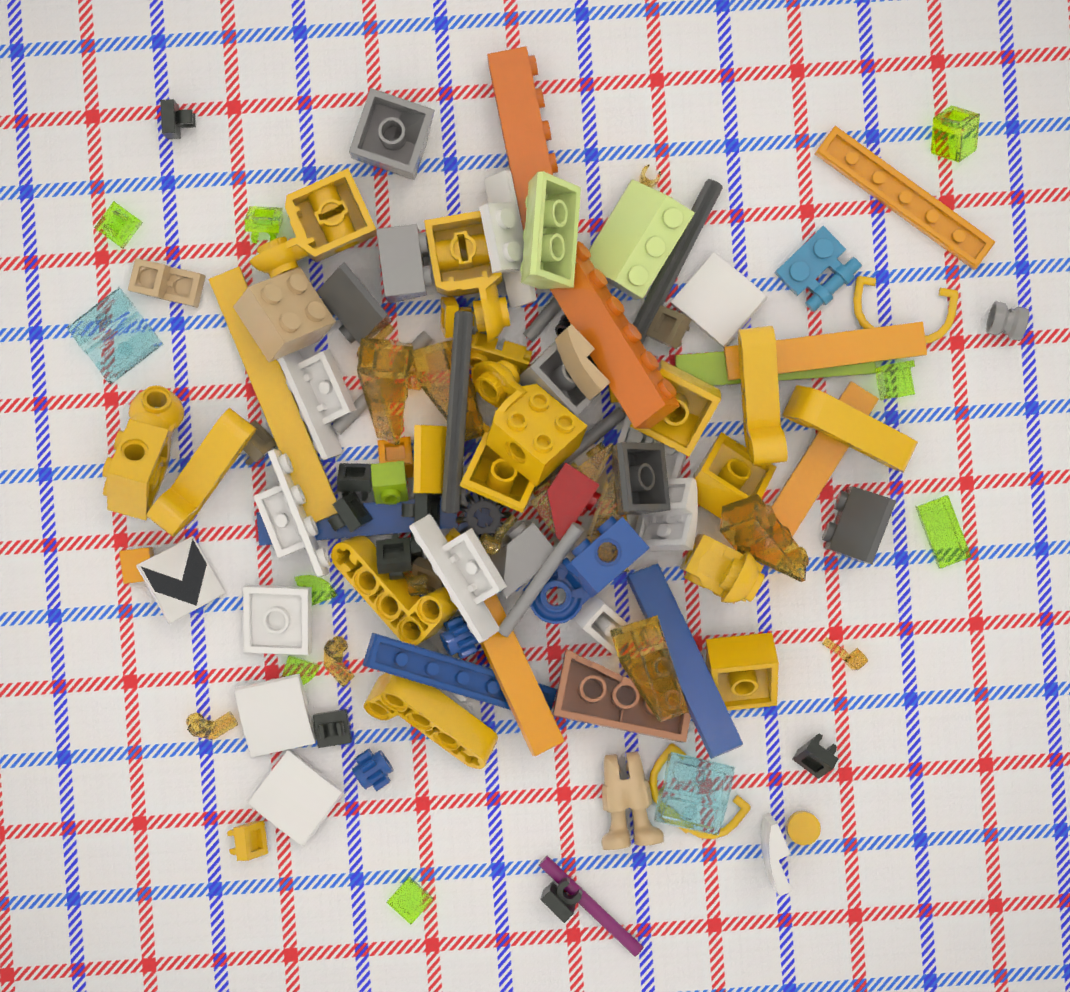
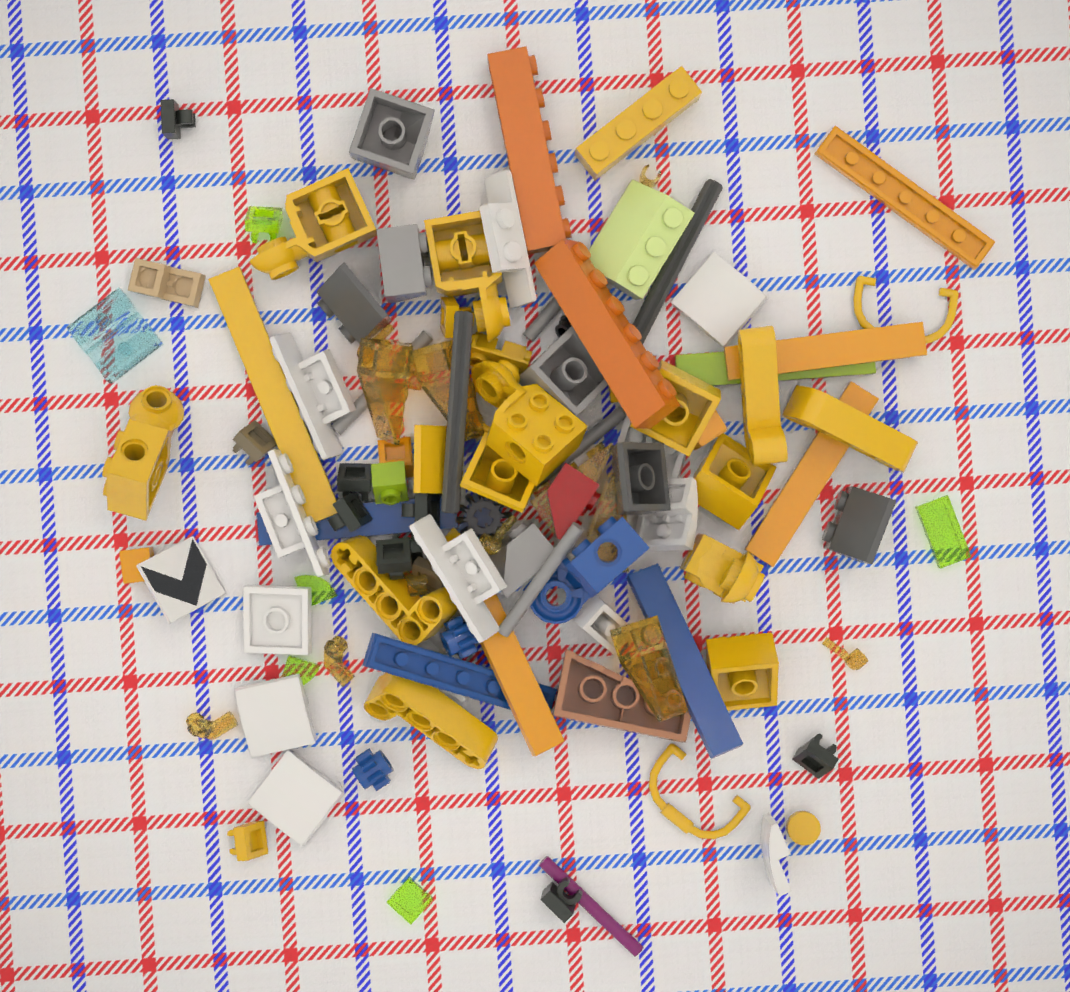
(118, 224): clear neon green tile -> none
(202, 473): yellow beam -> none
(284, 314): tan brick -> none
(332, 728): pearl dark grey tile -> none
(550, 232): yellowish green slope -> none
(574, 352): tan slope -> none
(624, 794): tan piece -> none
(638, 123): none -> yellow brick
(668, 327): dark tan tile -> none
(694, 794): clear light blue slope -> none
(713, 429): none -> light orange slope
(754, 528): clear yellow slope -> none
(810, 261): dark azure plate -> none
(895, 380): clear neon green panel -> none
(955, 133): clear neon green panel -> none
(1009, 321): light grey wheel -> none

